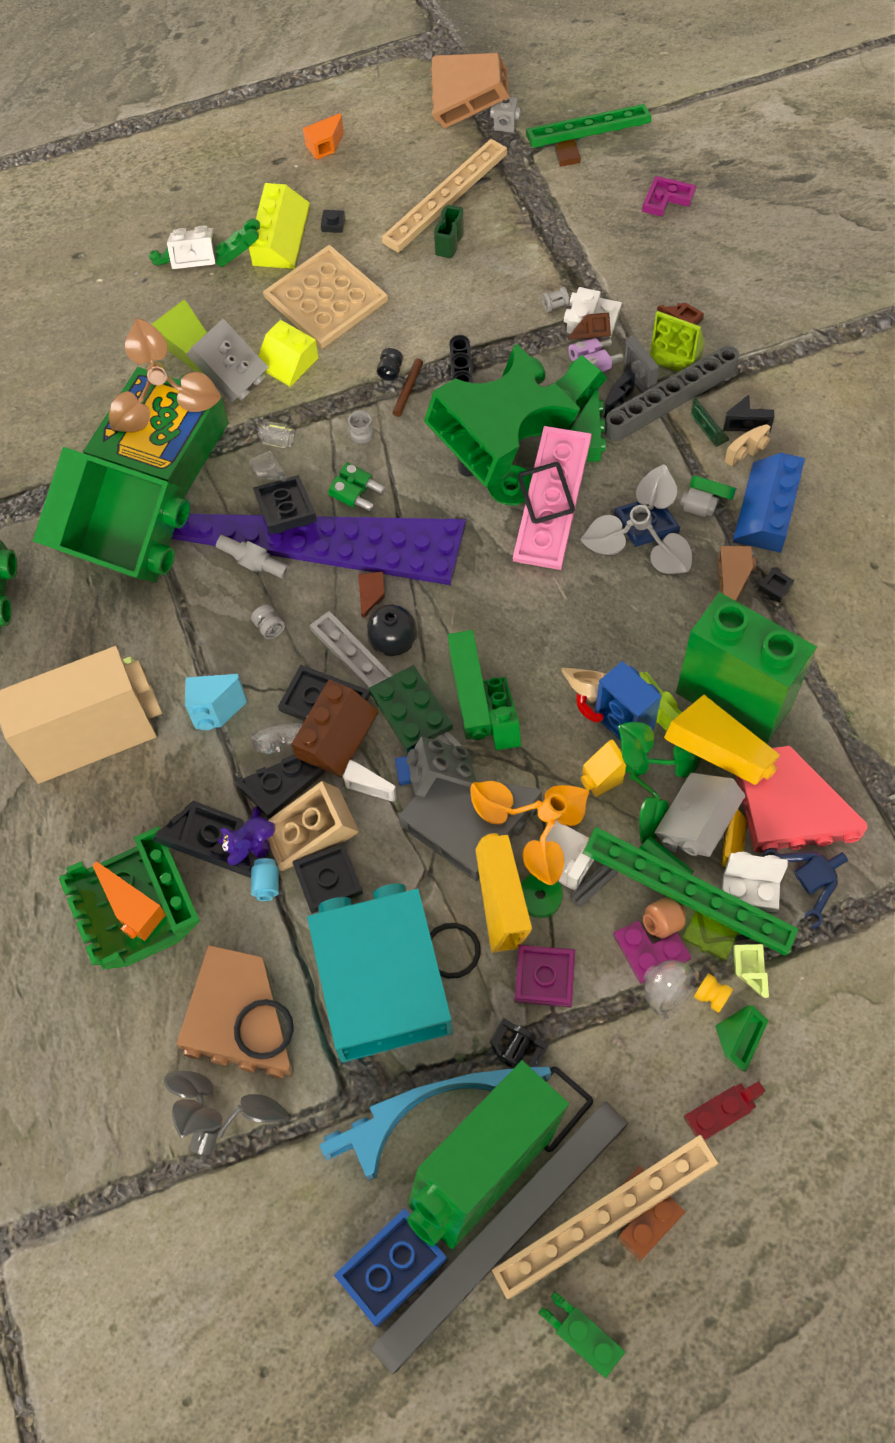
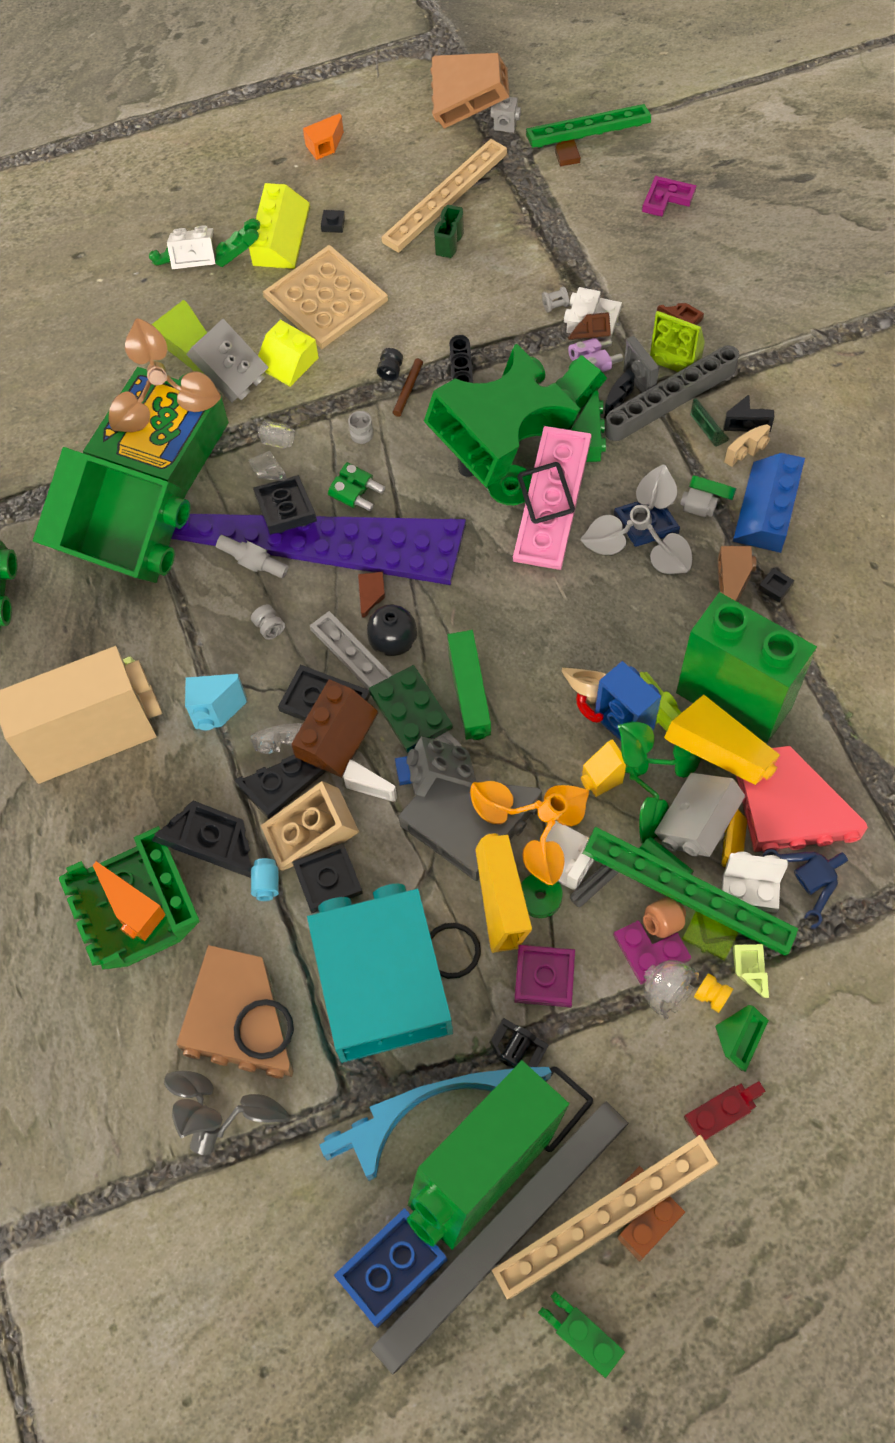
(249, 838): dark purple animal -> none
(502, 713): green slope -> none

